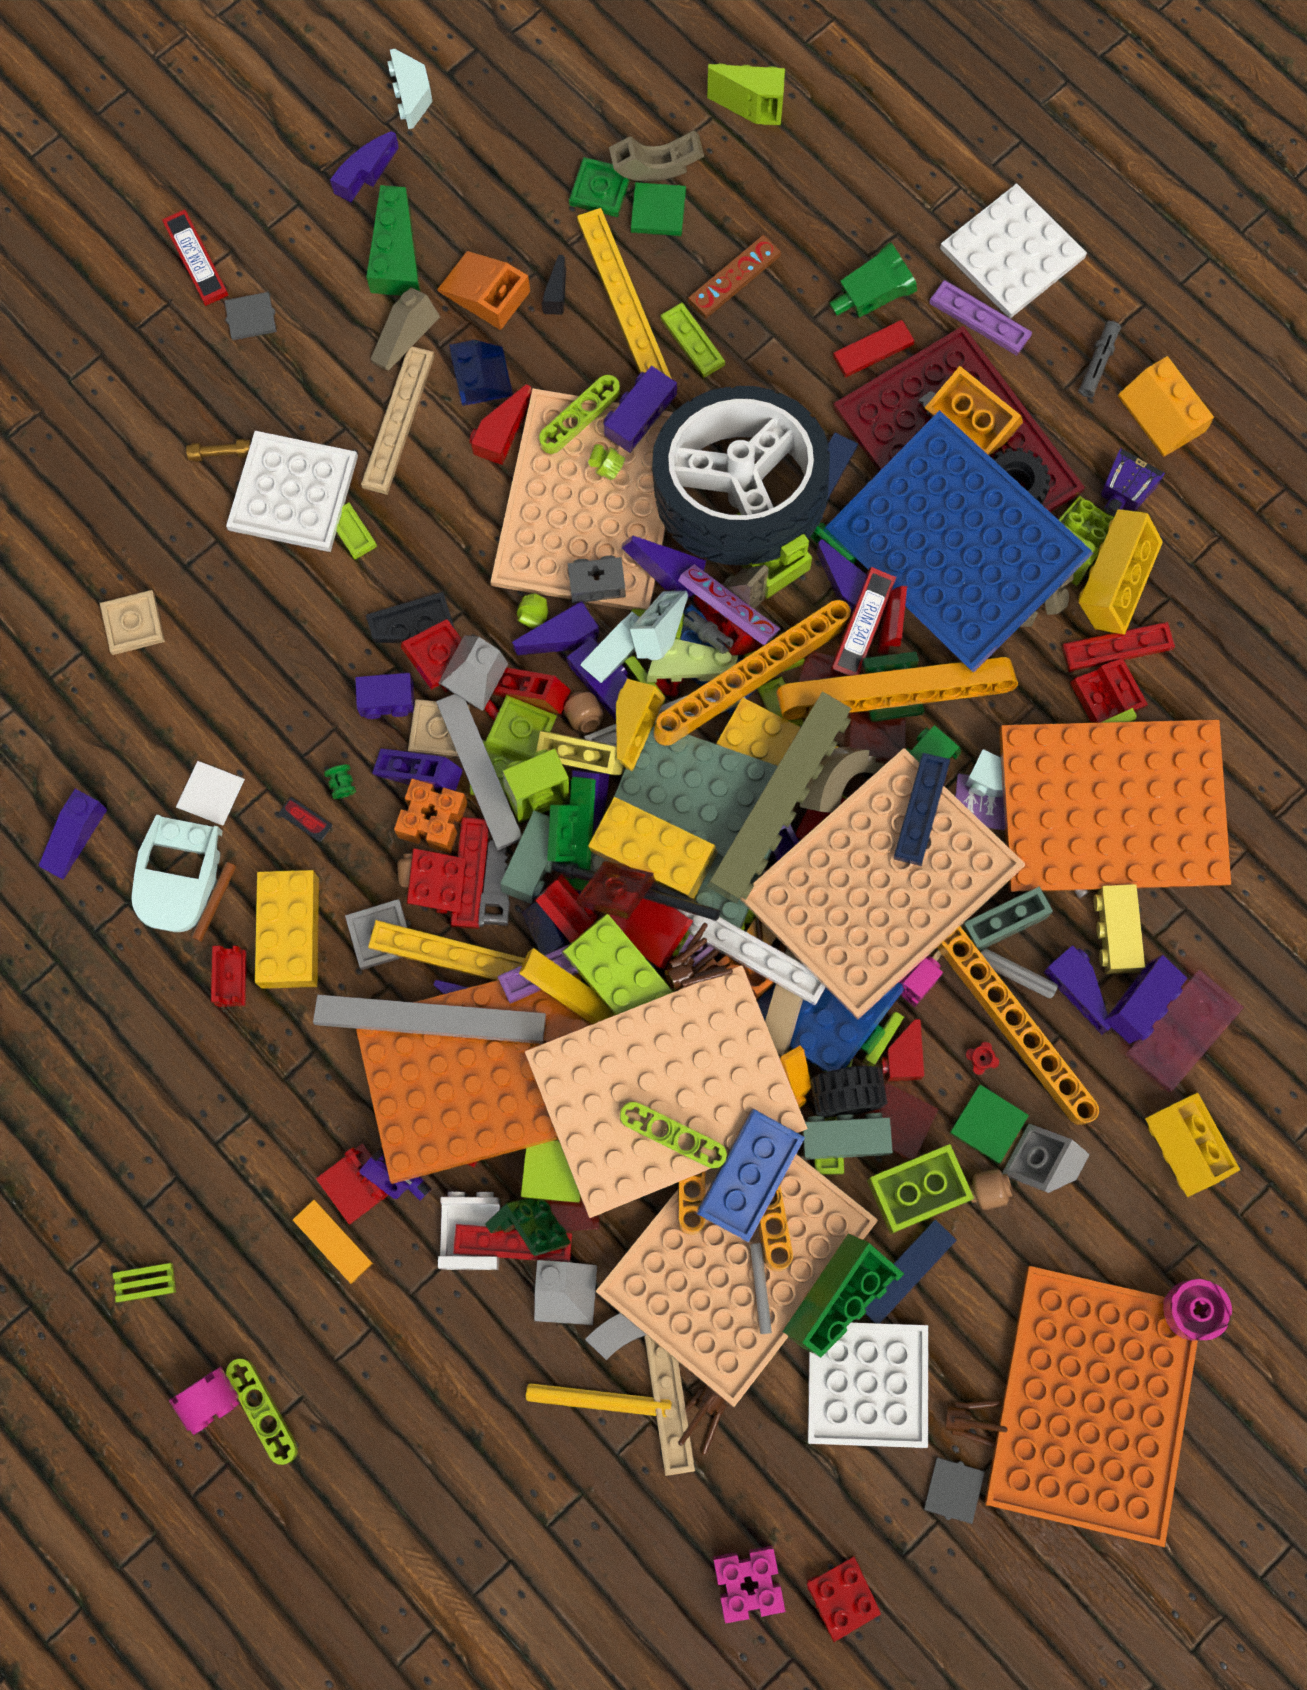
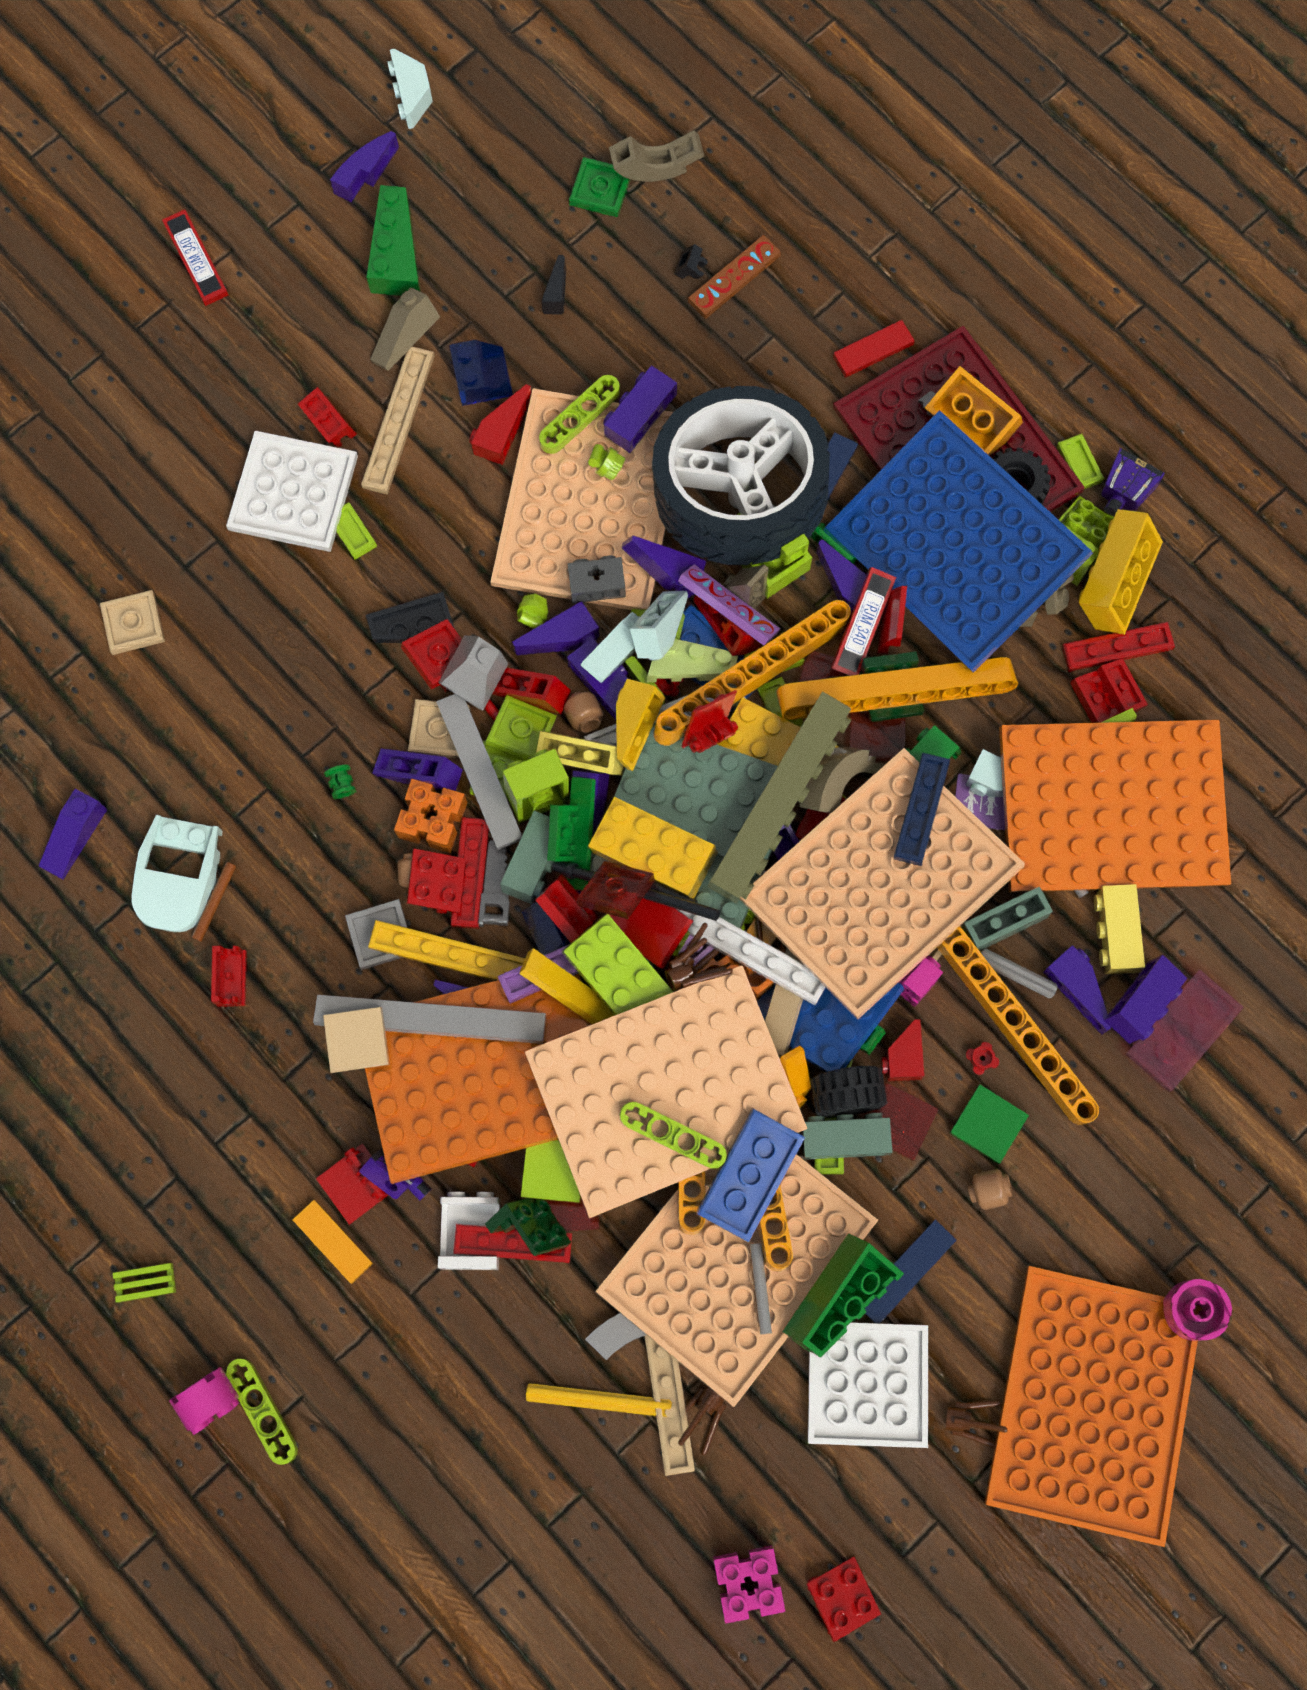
(197, 452): pearl gold bar -> none
(210, 793): white sticker -> none
(250, 316): dark grey piece -> none
(287, 929): yellow brick -> none
(305, 819): sticker -> none
(326, 417): none -> red hinge
(356, 1039): none -> tan tile
(385, 695): dark purple brick -> none
(486, 287): orange slope -> none
(565, 1292): light grey slope -> none
(621, 292): yellow plate -> none
(658, 209): green tile -> none
(688, 263): none -> black tile
(692, 340): lime tile -> none
(708, 632): dark grey pin -> none
(710, 724): none -> red hinge
(748, 91): lime slope -> none
(875, 283): green piece -> none
(890, 1028): lime tile -> none
(920, 1189): lime brick -> none
(954, 1490): dark grey piece -> none
(980, 317): medium lavender tile -> none
(1013, 251): white plate -> none
(1045, 1159): light grey slope -> none
(1080, 460): none -> lime tile
(1107, 338): dark grey pin -> none
(1166, 407): light orange slope -> none
(1192, 1145): yellow slope -> none

